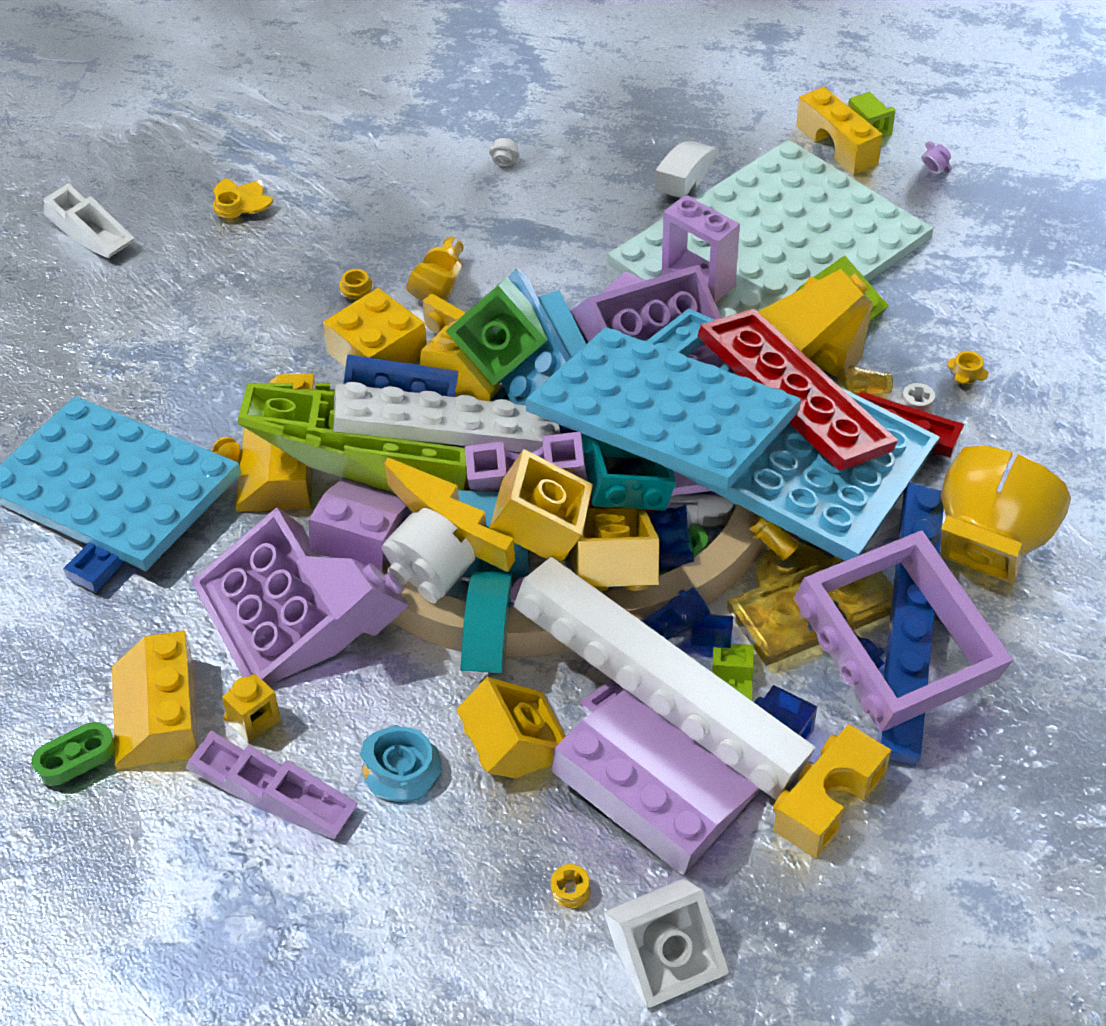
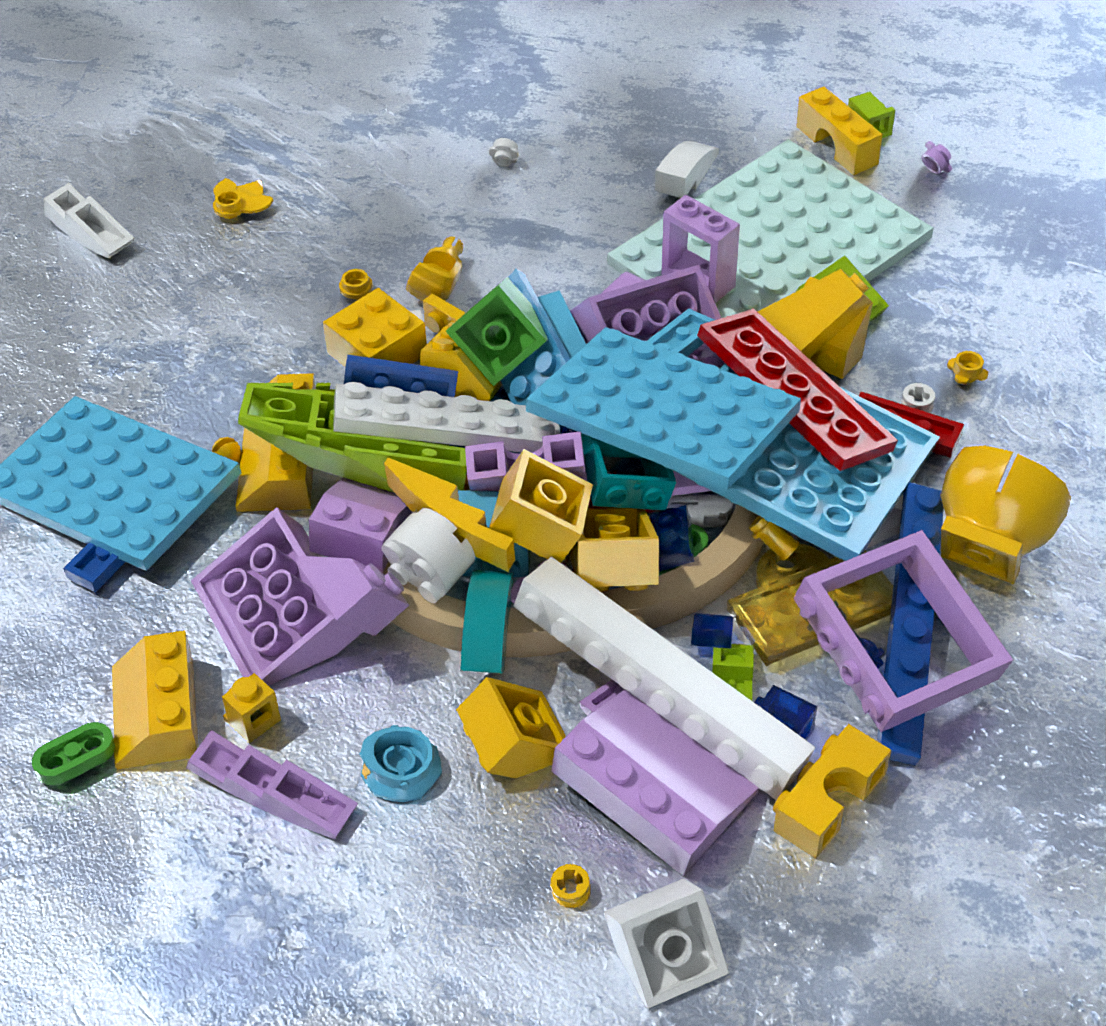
(679, 614): clear blue piece -> none
(866, 380): clear yellow cone -> none

